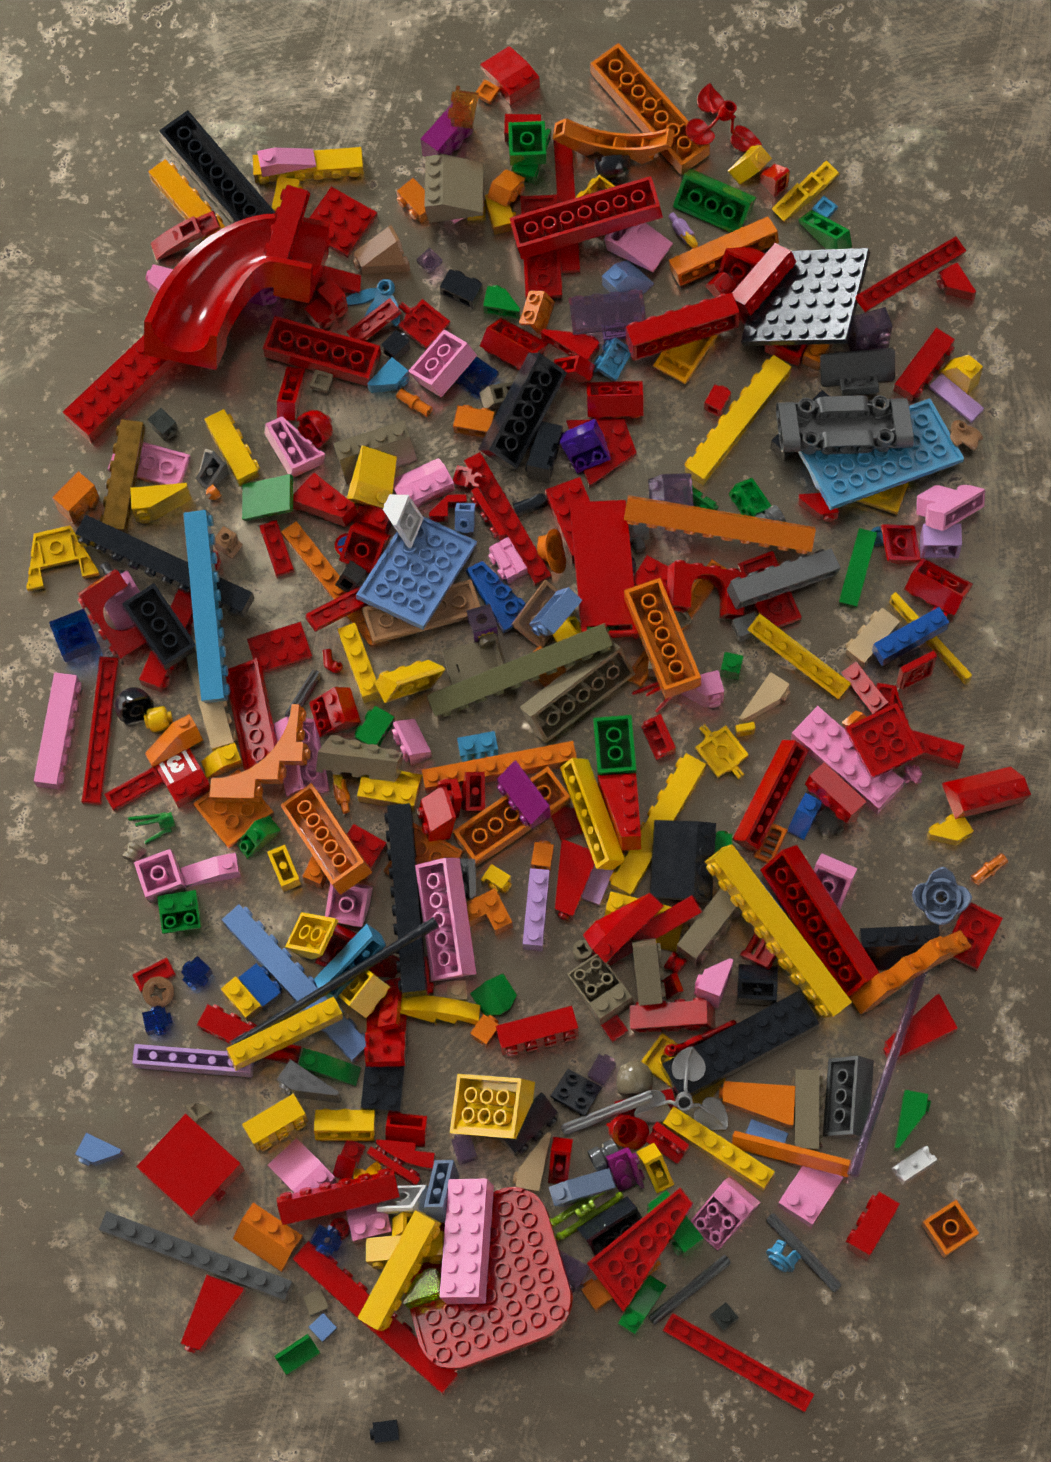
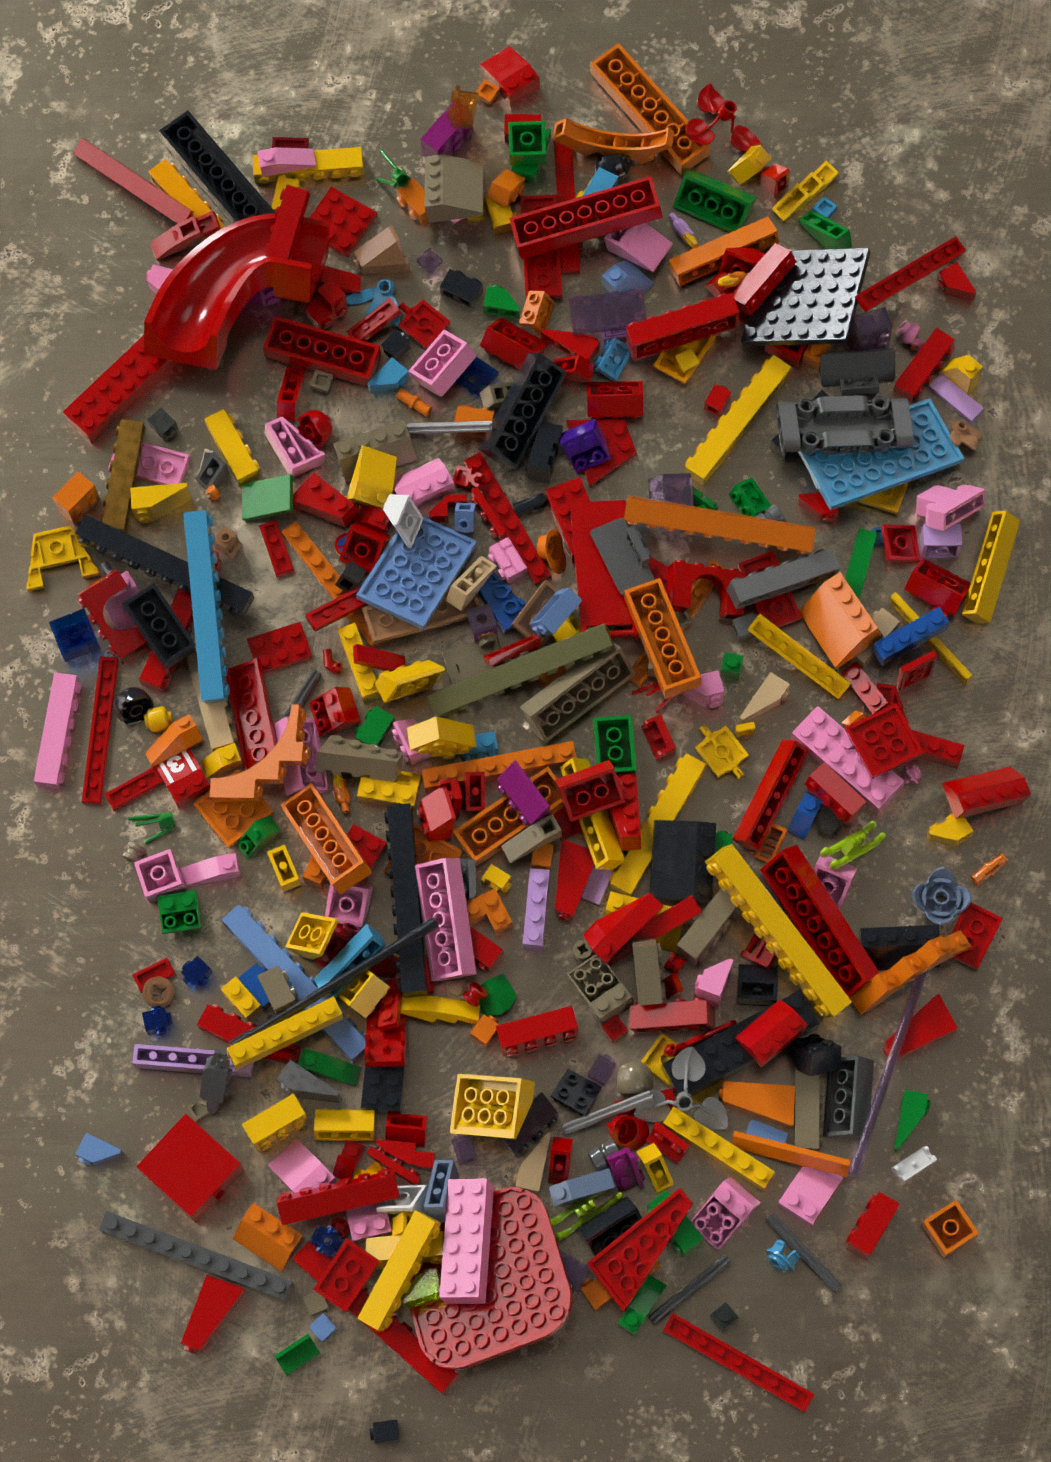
(132, 181): none -> tile
(214, 1080): none -> dark grey hinge
(277, 989): none -> dark tan brick
(288, 142): none -> dark red tile
(346, 1275): none -> red plate
(349, 930): none -> dark red tile
(377, 658): none -> red tile
(398, 176): none -> green plant
(441, 737): none -> yellow brick
(450, 427): none -> light grey axle
(470, 582): none -> tan slope
(474, 994): none -> red wheel
(485, 951): none -> red slope
(512, 651): none -> red plate
(532, 838): none -> dark tan slope
(590, 790): none -> red slope
(601, 181): none -> dark azure slope
(623, 554): none -> dark grey bracket
(687, 360): none -> yellow tile
(733, 279): none -> piece
(771, 1032): none -> red slope
(815, 1054): none -> black slope
(839, 621): none -> orange slope
(851, 846): none -> lime piece
(908, 333): none -> bright pink animal
(991, 567): none -> yellow brick

